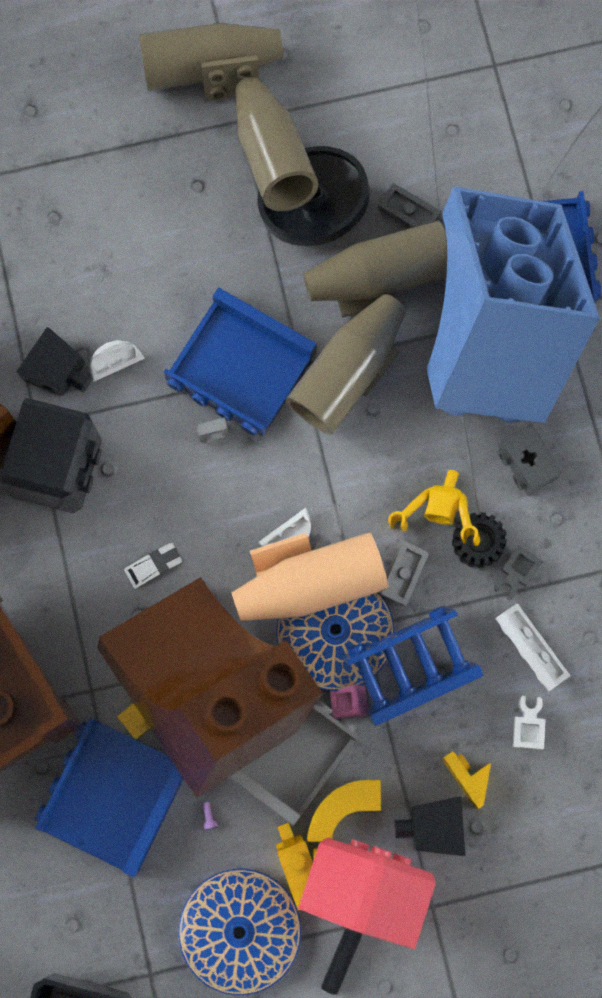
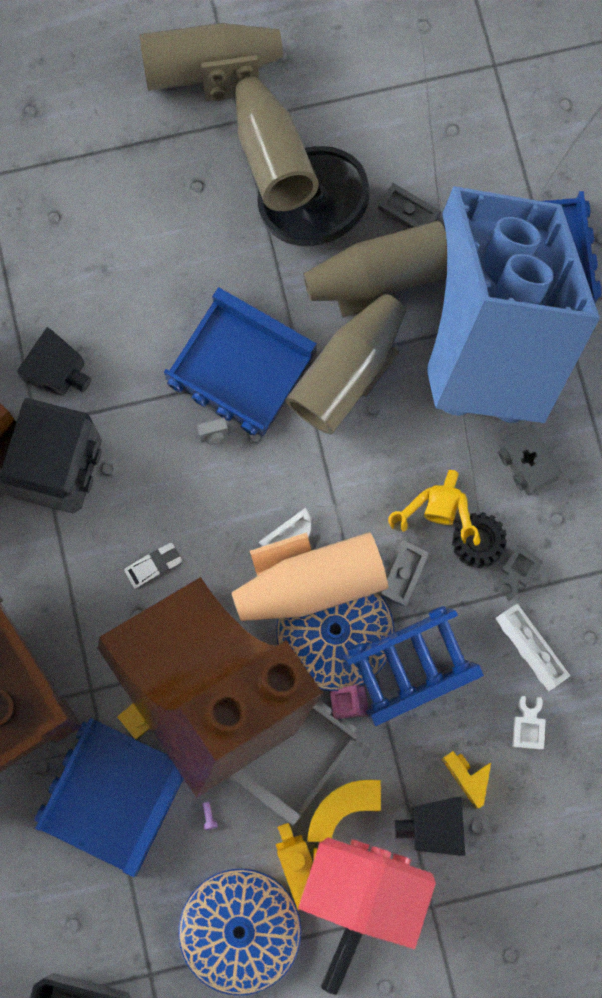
(112, 358): white plate -> none

